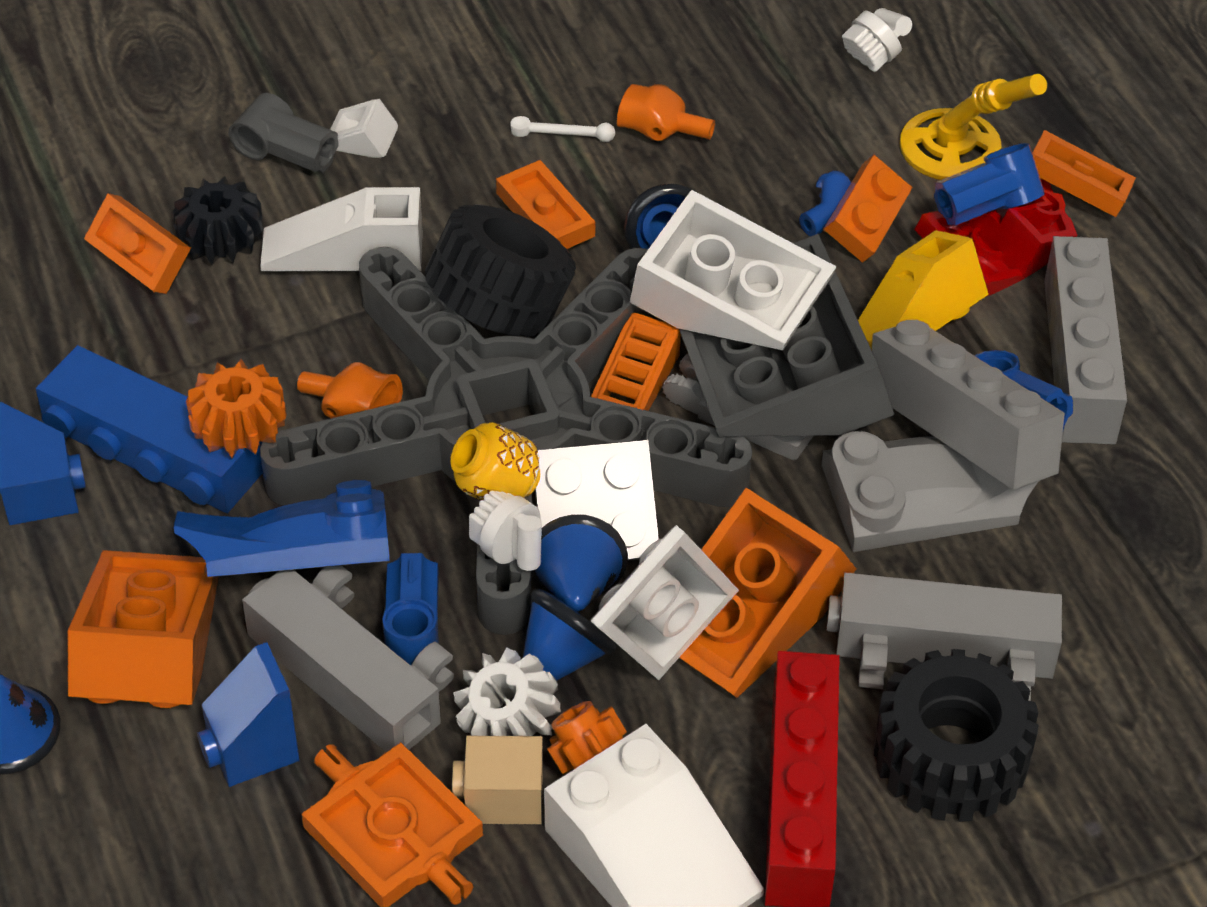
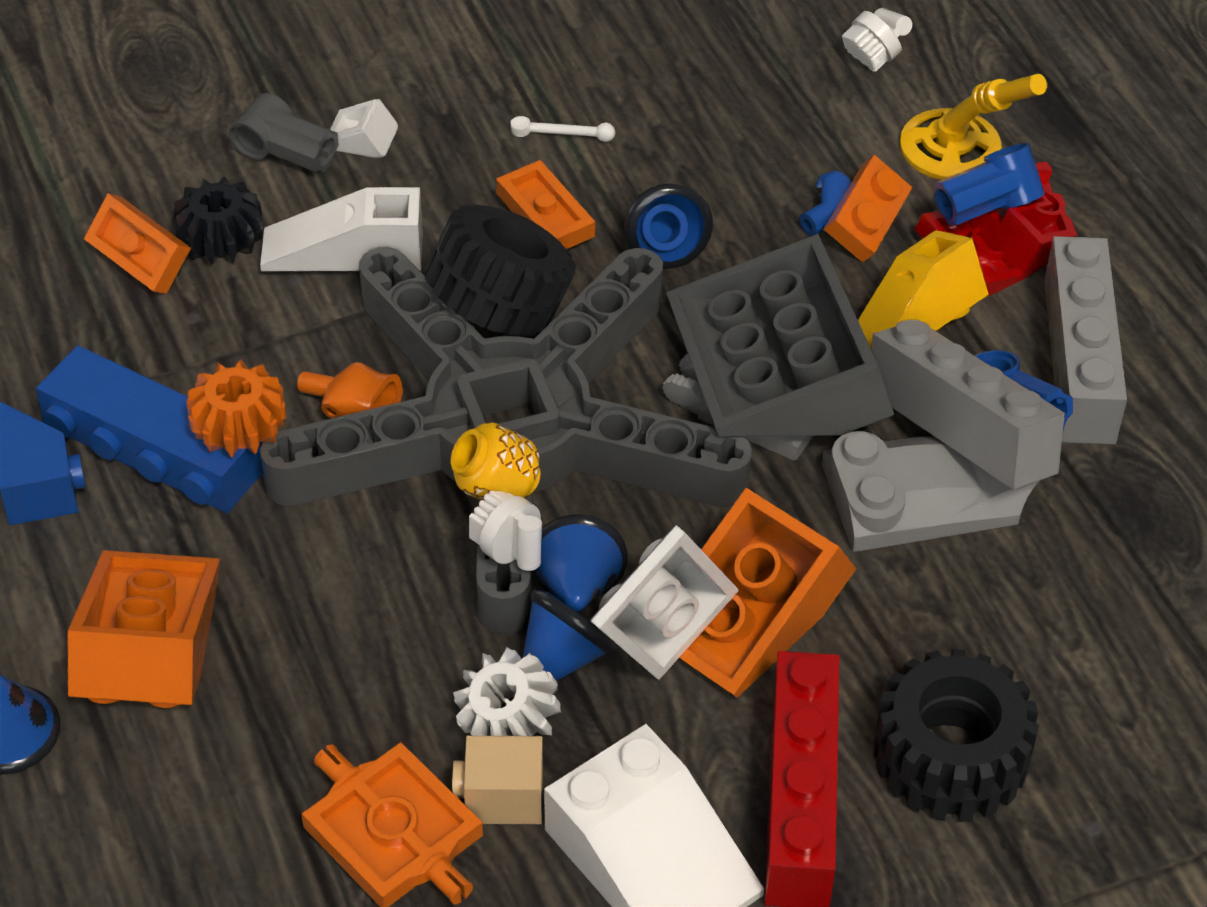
(250, 720): blue slope -> none
(305, 534): blue slope -> none
(344, 660): light grey brick -> none
(411, 605): blue piece -> none
(583, 734): orange gear -> none
(603, 483): white plate -> none
(646, 341): orange slope -> none
(660, 113): orange piece -> none
(727, 276): white slope -> none
(906, 618): light grey brick -> none
(1082, 173): orange tile -> none

